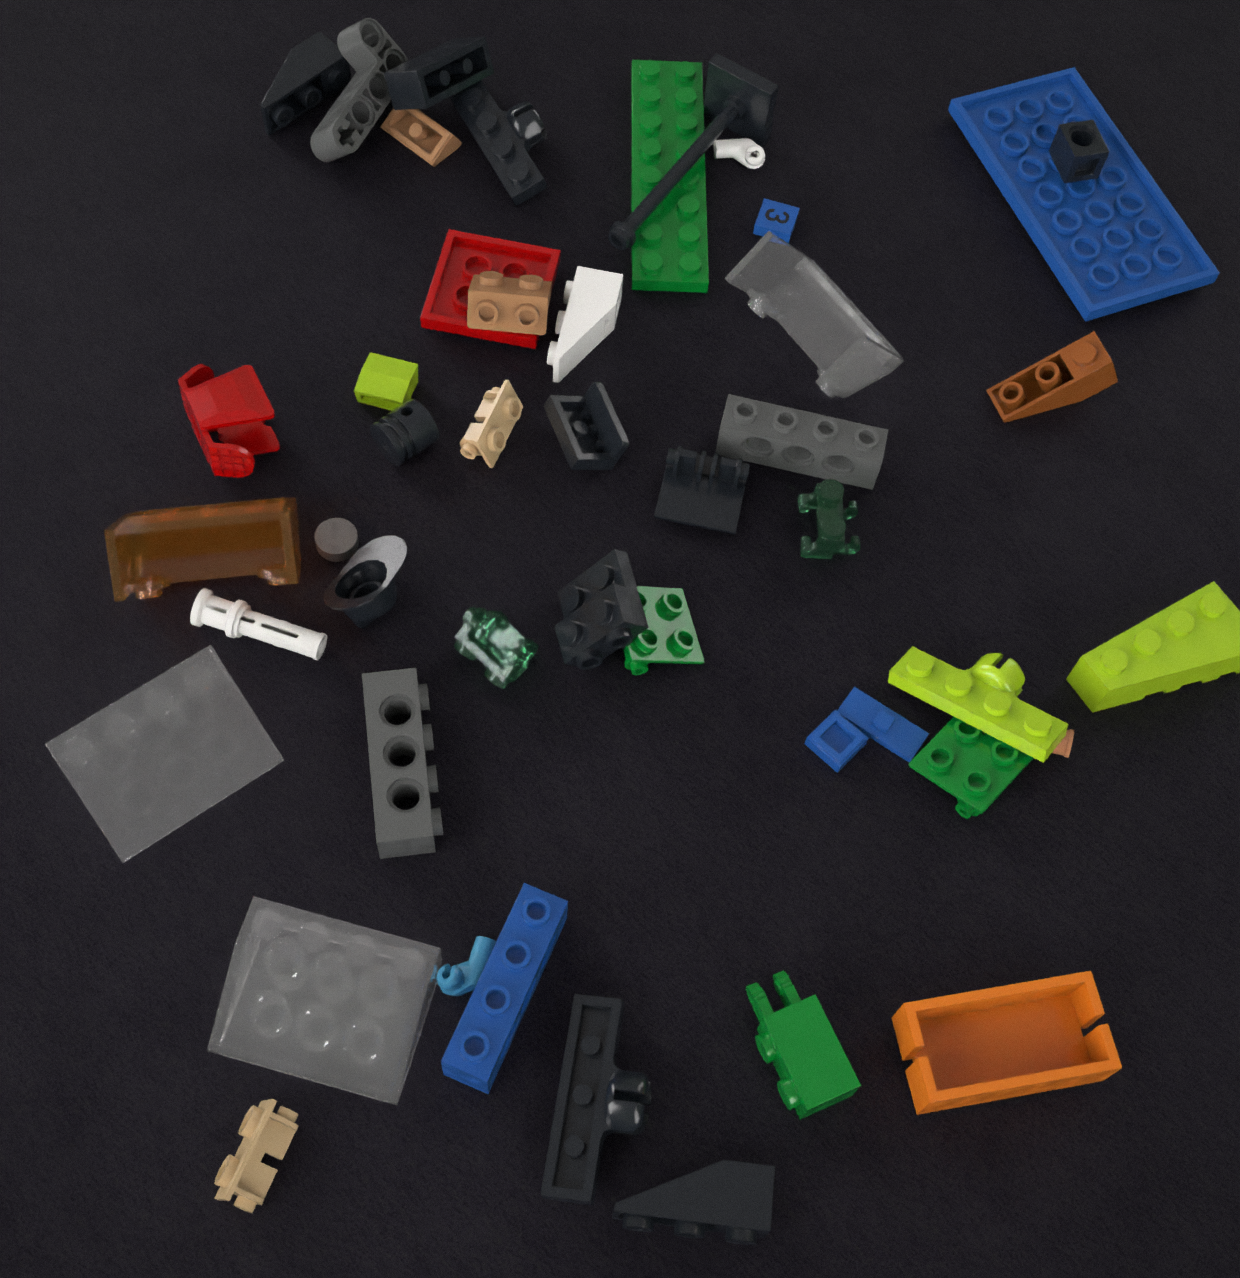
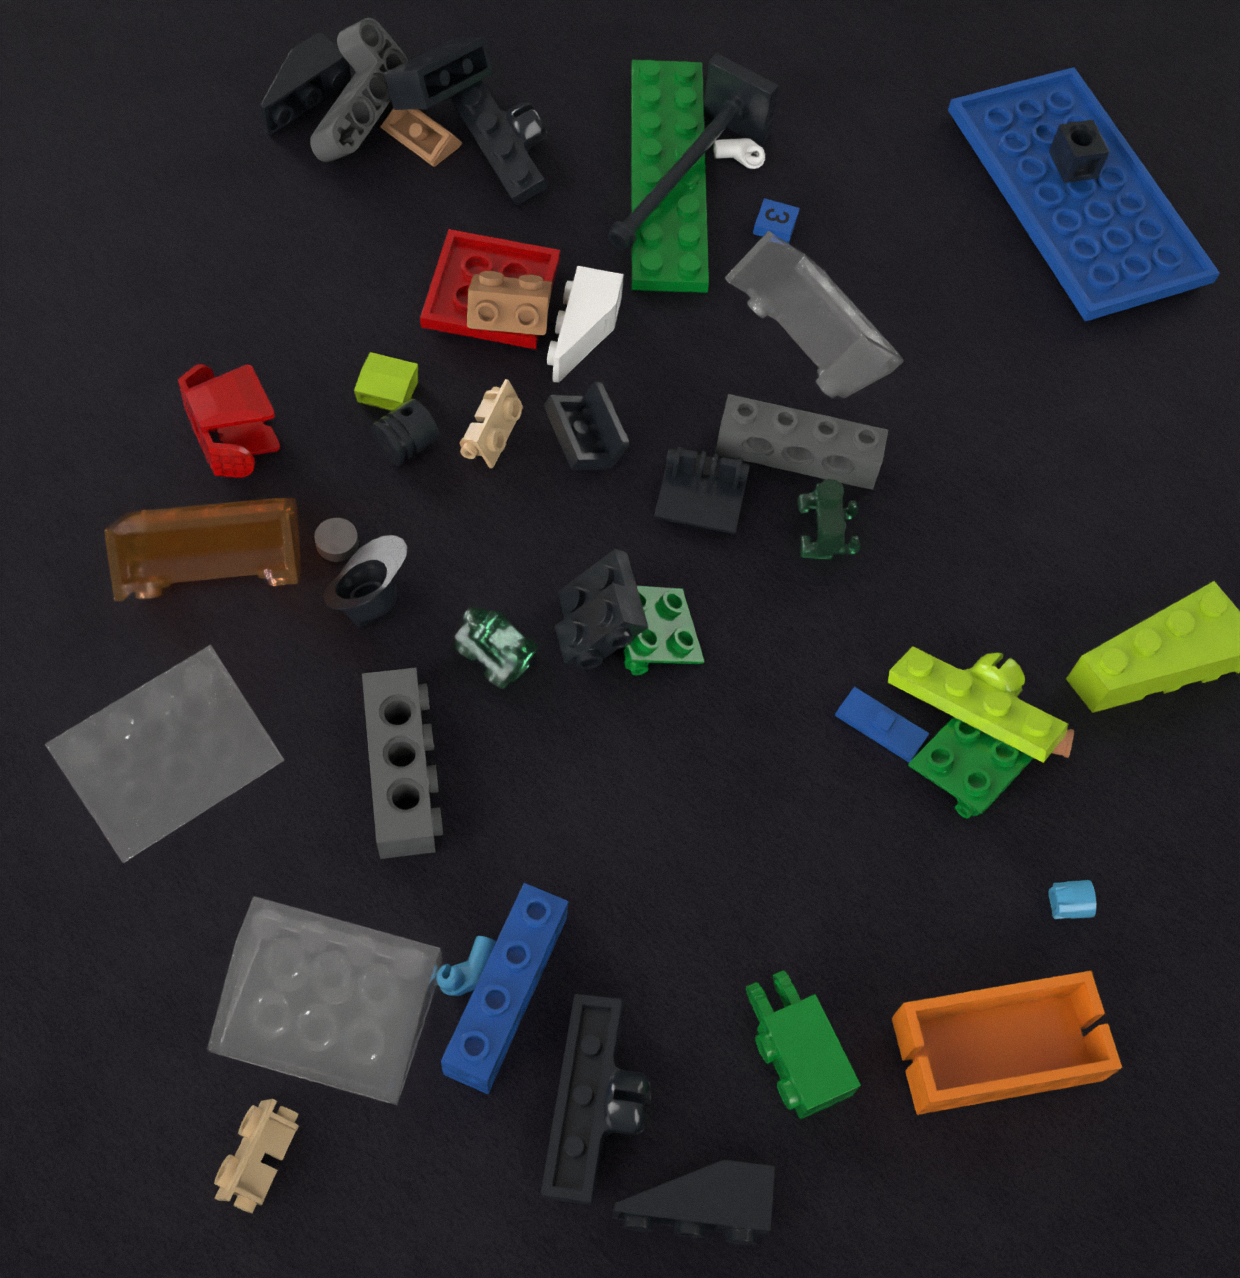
(239, 620): white pin -> none
(836, 741): blue tile -> none
(1056, 380): dark orange slope -> none
(1073, 899): none -> dark azure hose

